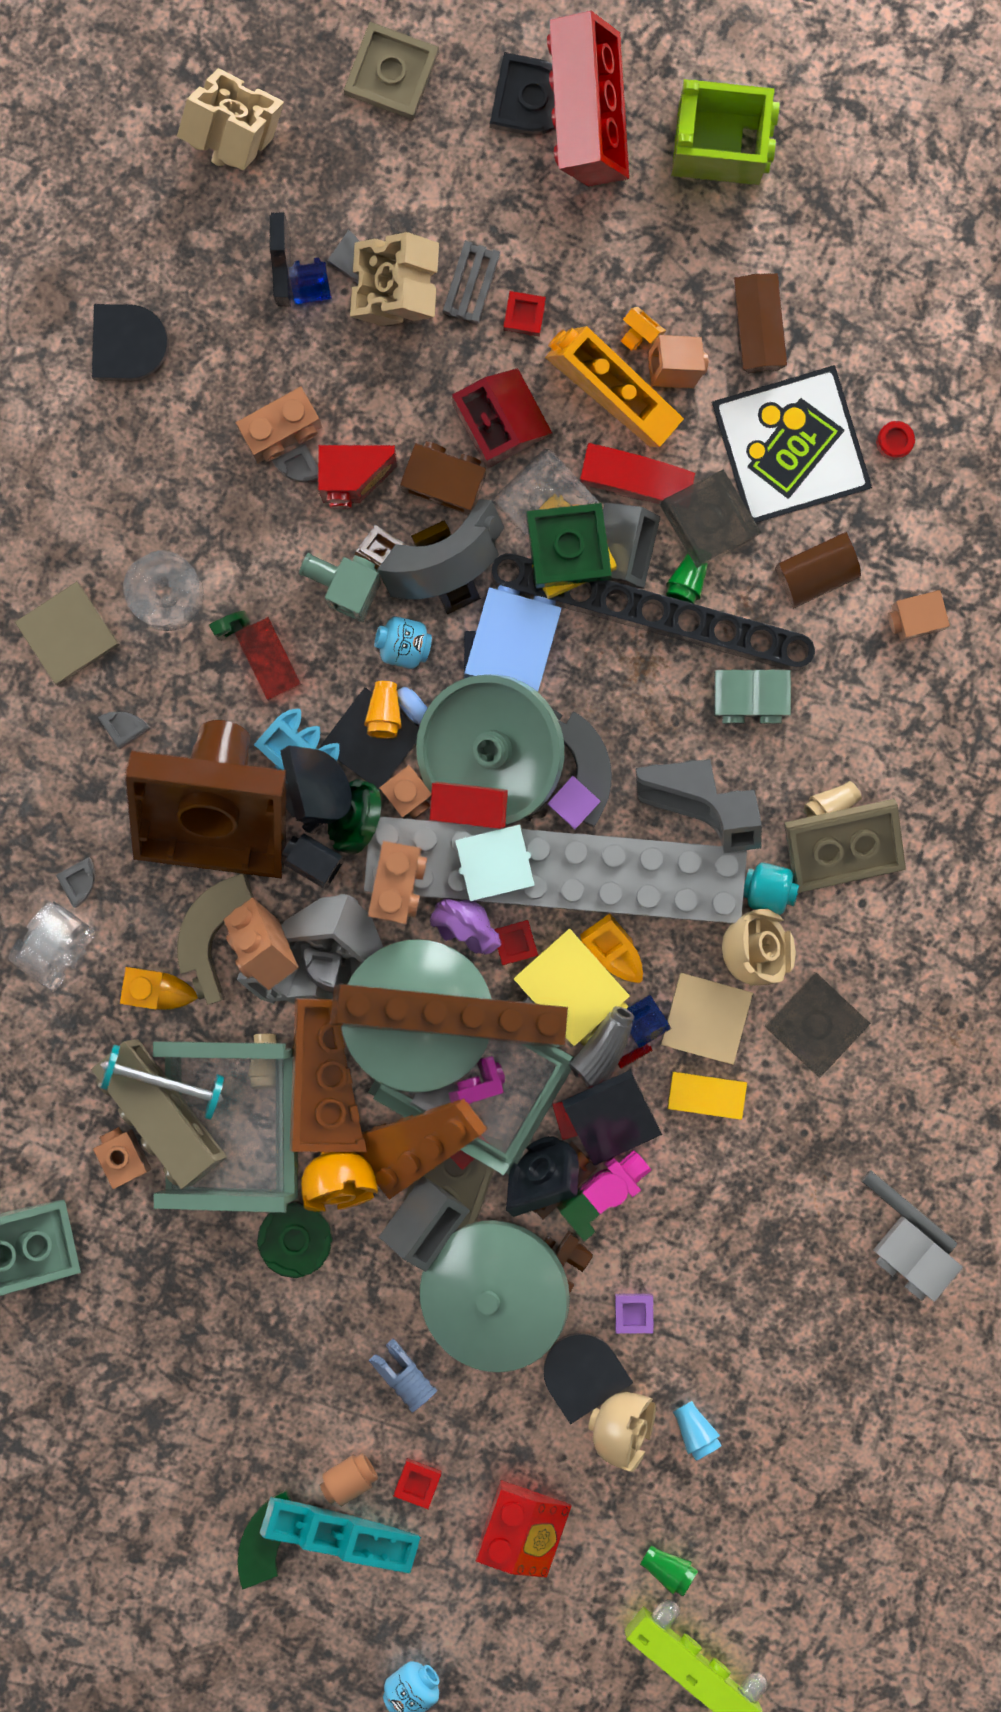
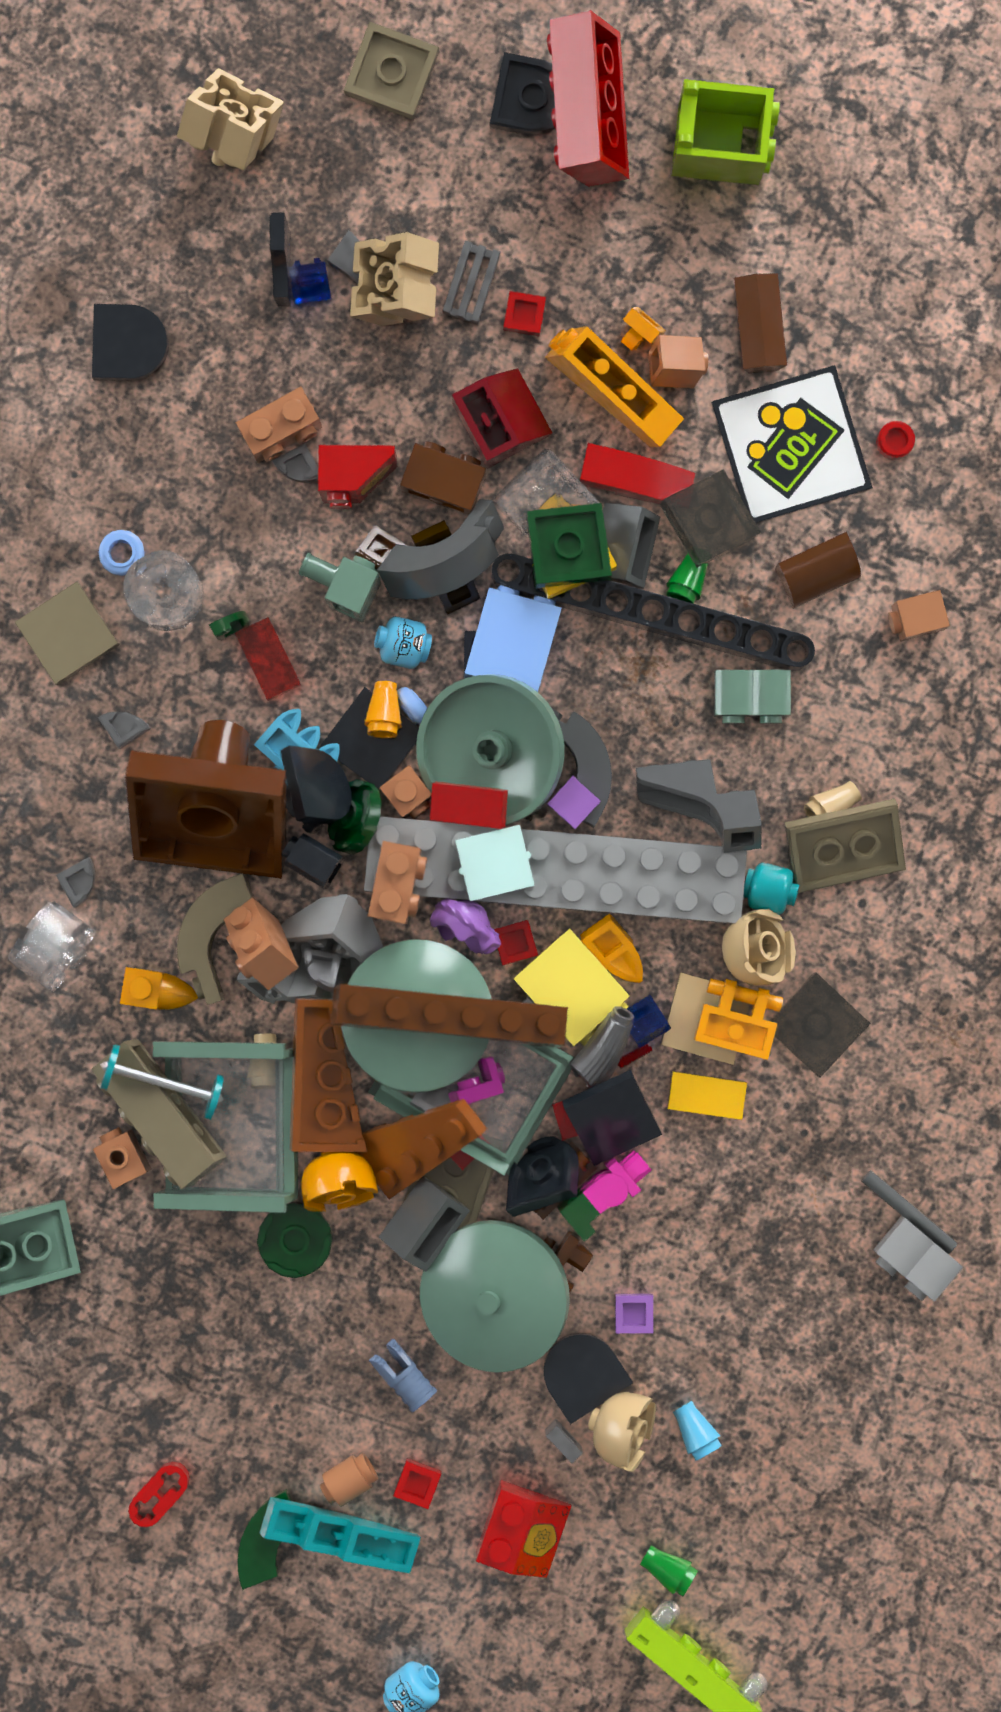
(110, 541): none -> light blue piece
(166, 1499): none -> red beam
(563, 1441): none -> flat silver tile
(736, 1030): none -> light orange plate

